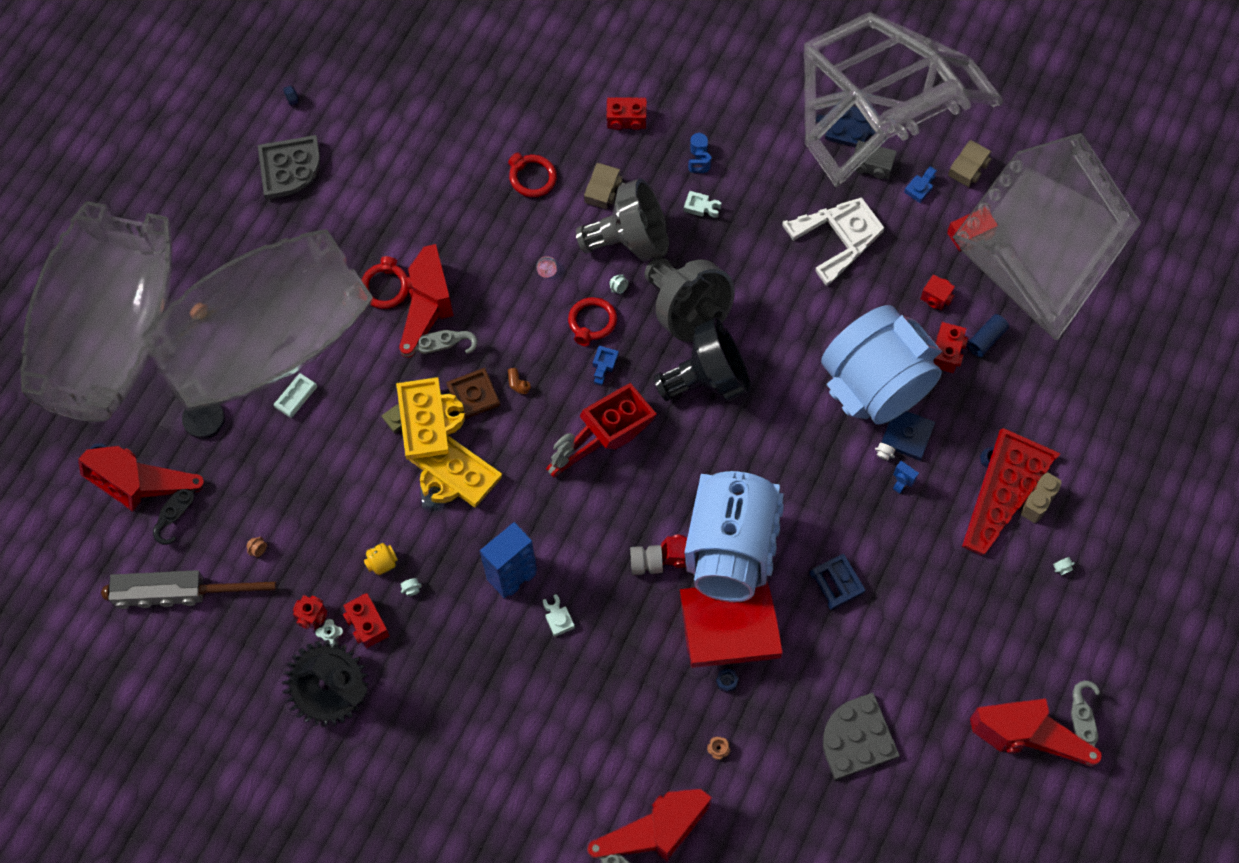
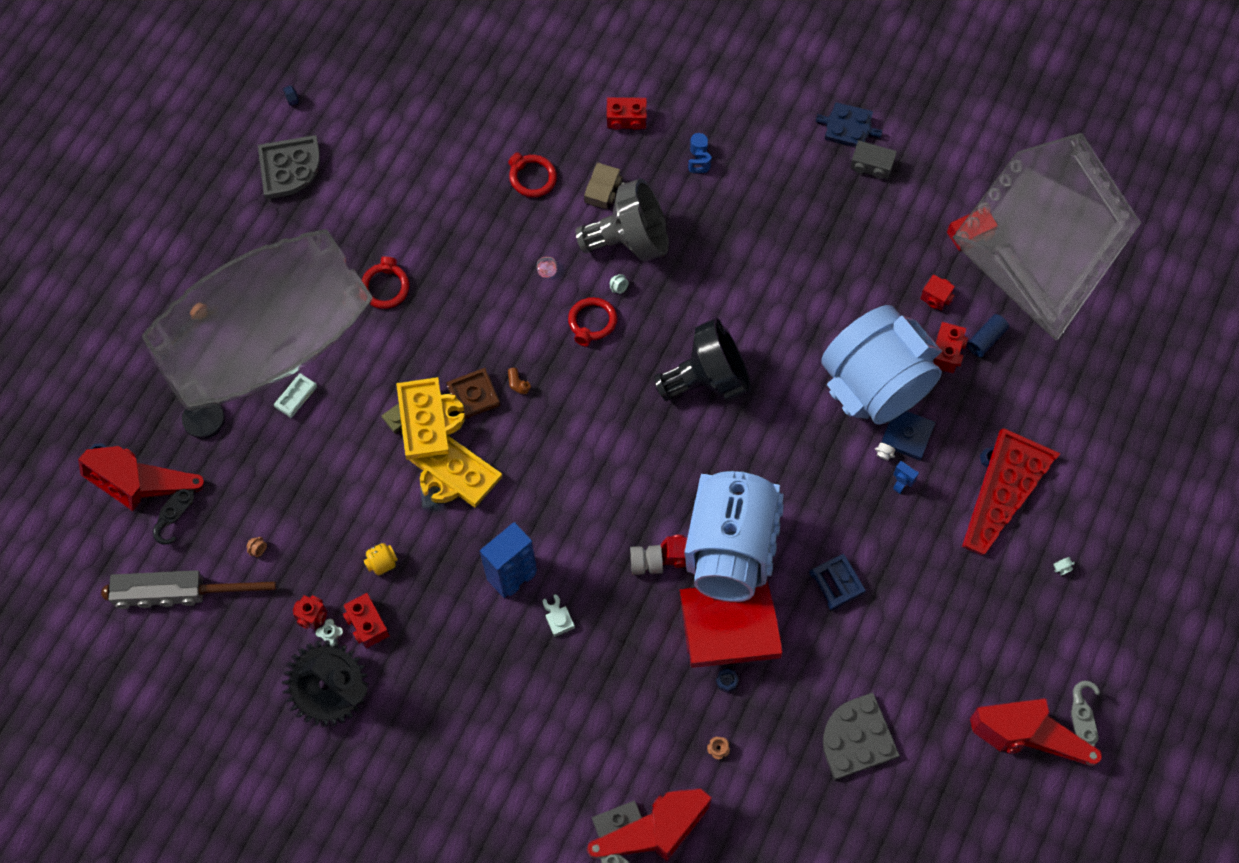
(91, 312): clear windscreen -> none
(410, 587): light aqua plate -> none
(429, 302): red slope -> none
(604, 361): blue plate -> none
(613, 422): red slope -> none
(616, 818): none -> dark grey plate
(689, 295): dark grey piece -> none
(698, 204): light aqua plate -> none
(852, 223): white wing -> none
(903, 114): clear windscreen -> none
(921, 187): blue plate -> none
(970, 163): dark tan brick -> none
(1041, 497): dark tan brick -> none

